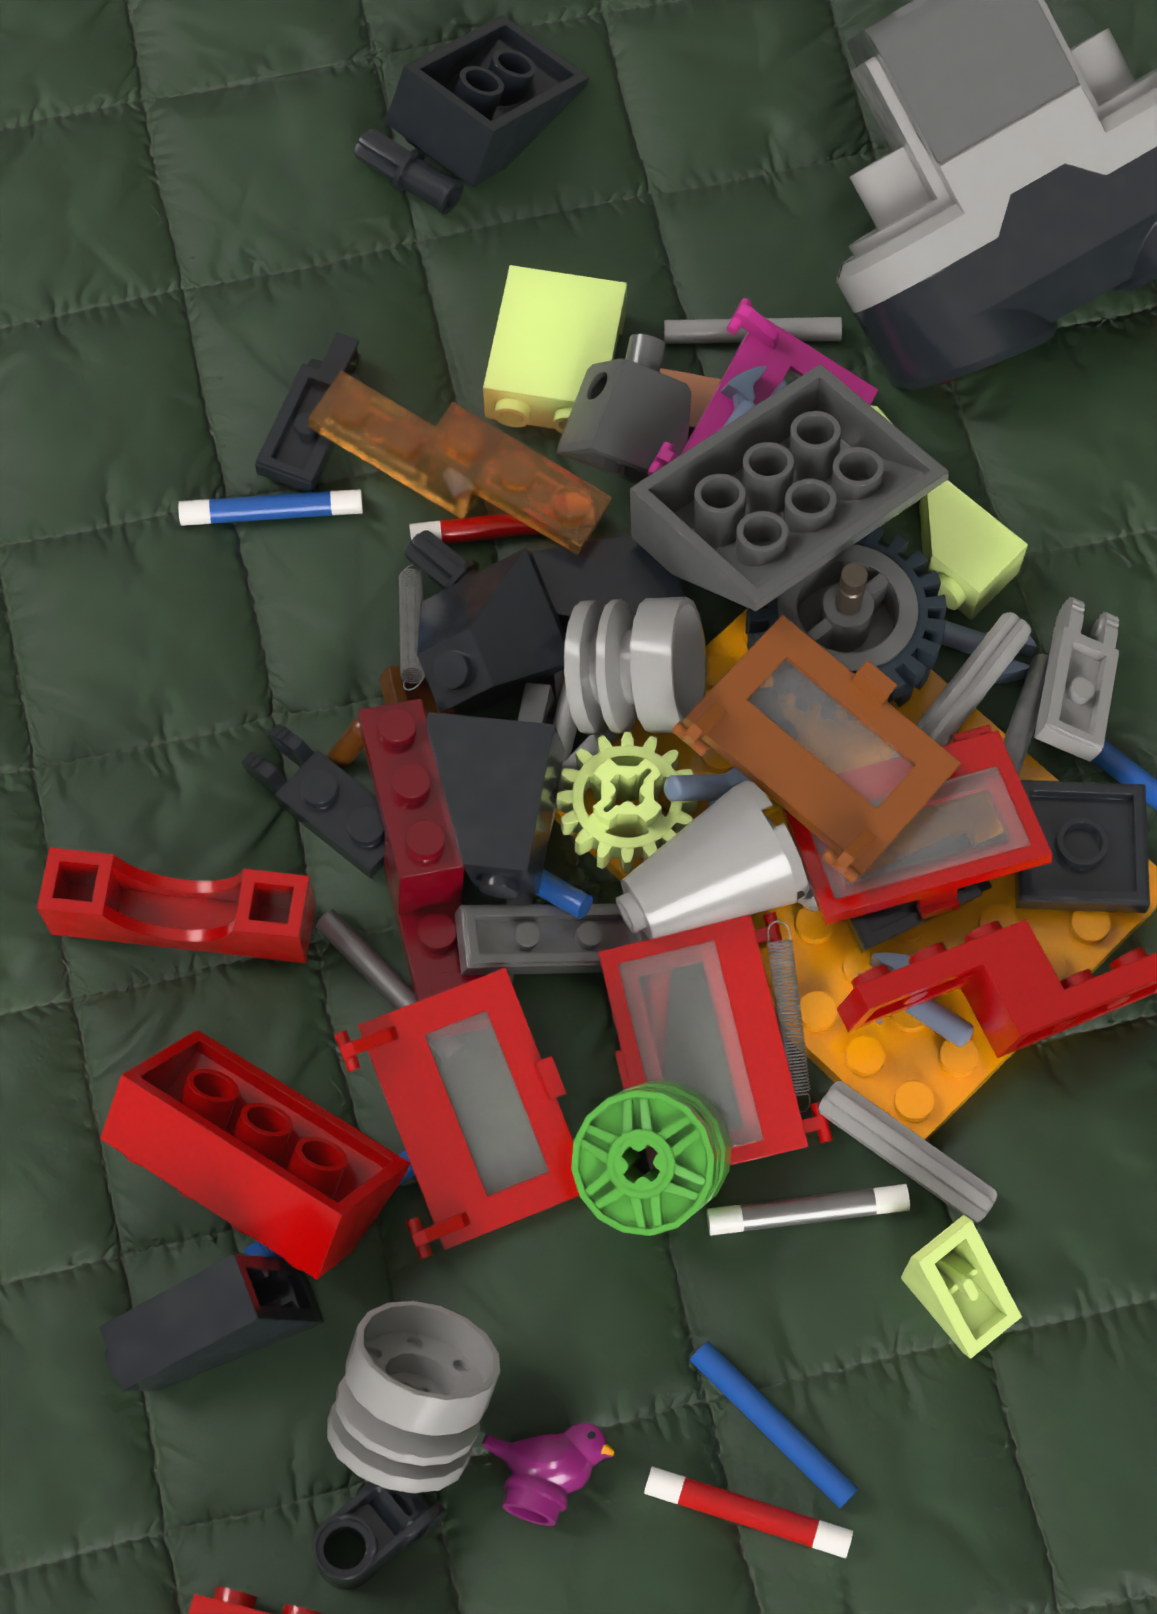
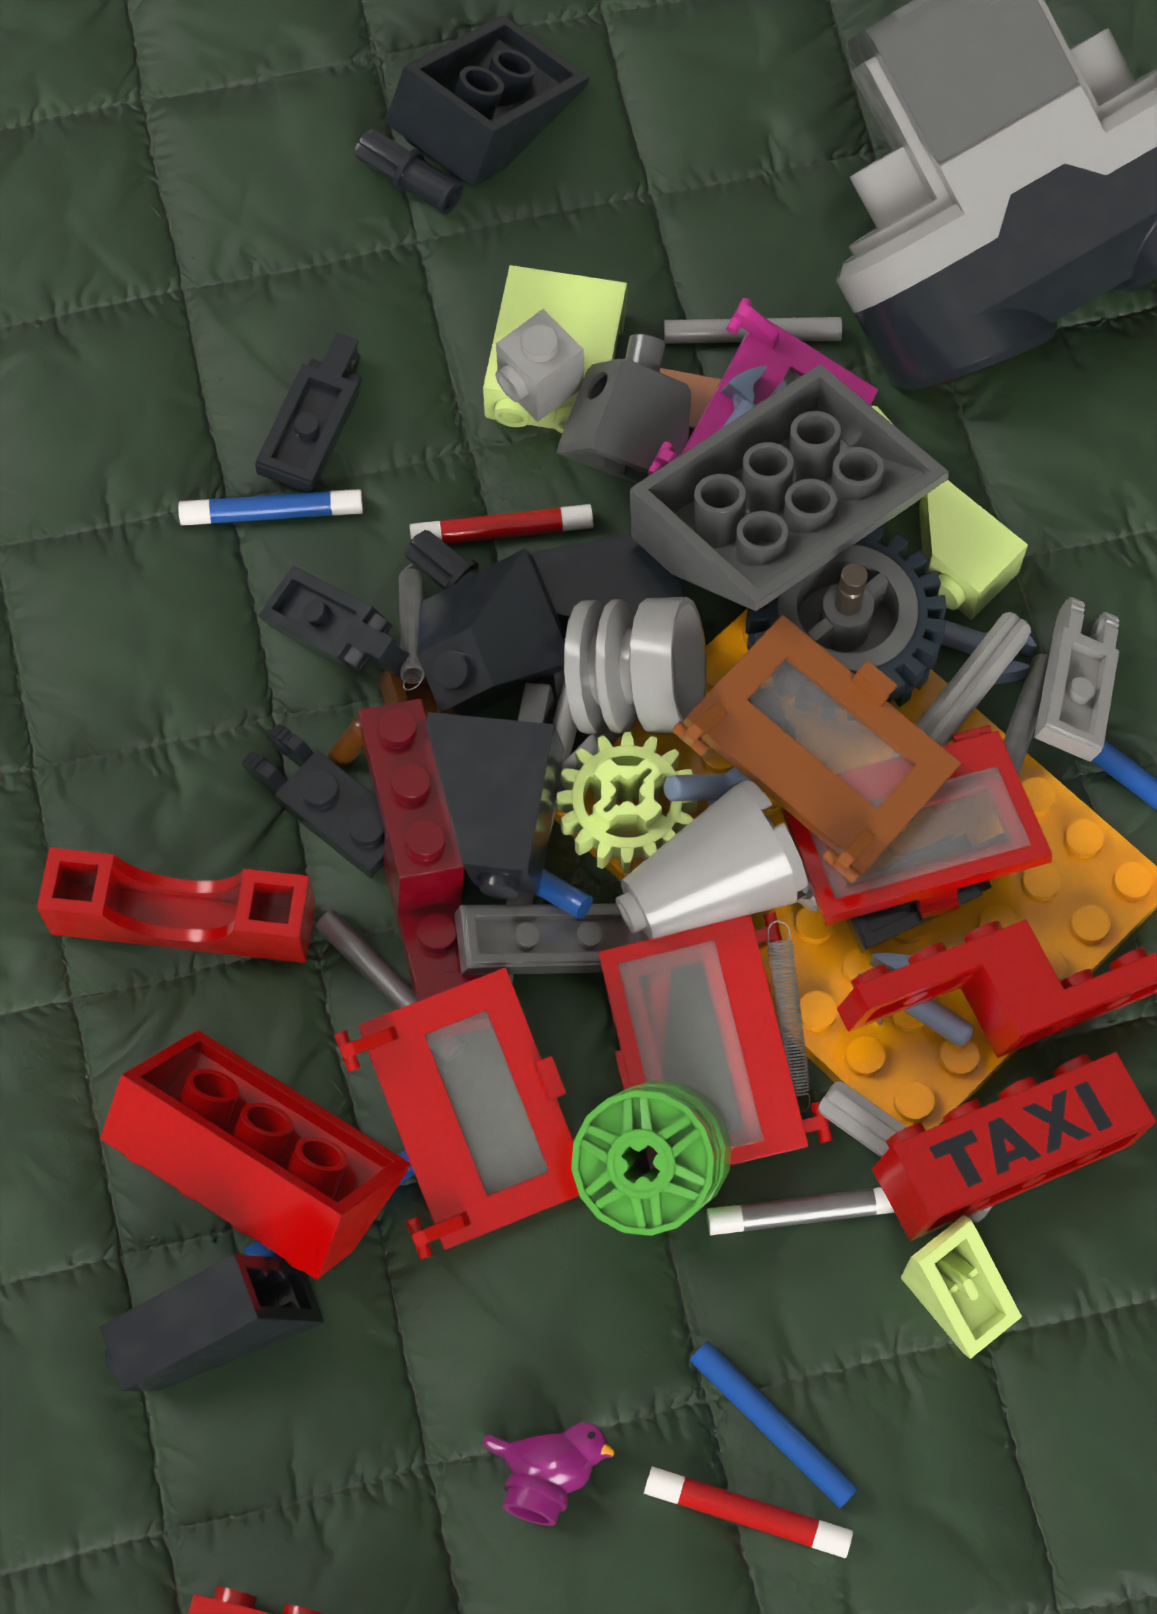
(332, 623): none -> black hinge
(382, 1528): black piece -> none
(412, 1396): light grey wheel -> none
(460, 462): clear orange bracket -> none
(539, 365): none -> light grey brick
(1011, 1143): none -> red brick
(1095, 847): black tile -> none

